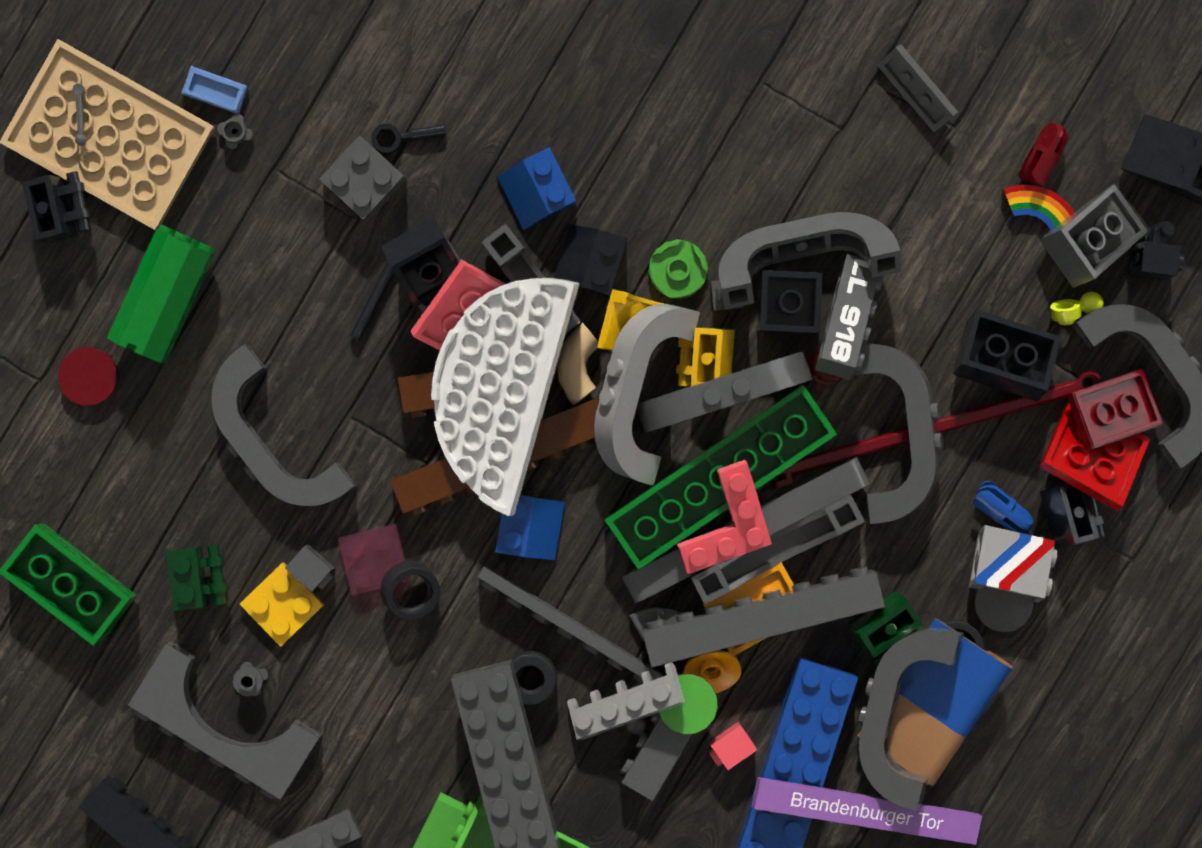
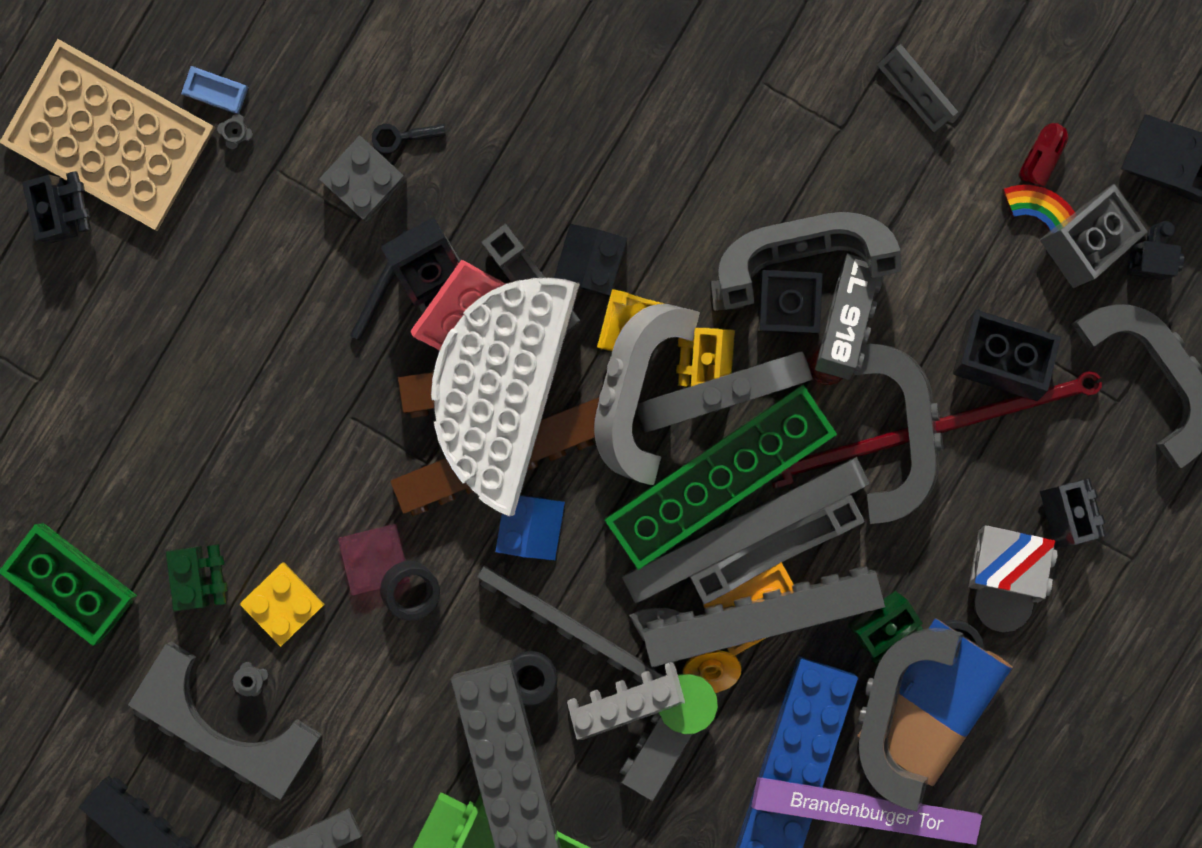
(79, 90): dark grey hinge -> none
(88, 376): dark red tile -> none
(161, 294): green brick -> none
(243, 440): dark grey arch -> none
(311, 568): dark grey brick -> none
(537, 189): blue slope -> none
(573, 362): tan cylinder -> none
(678, 269): bright green tile -> none
(731, 746): coral brick -> none
(743, 536): coral plate -> none
(1002, 508): blue arm -> none
(1069, 310): neon yellow plate -> none
(1101, 472): red plate -> none
(1114, 409): dark red tile -> none

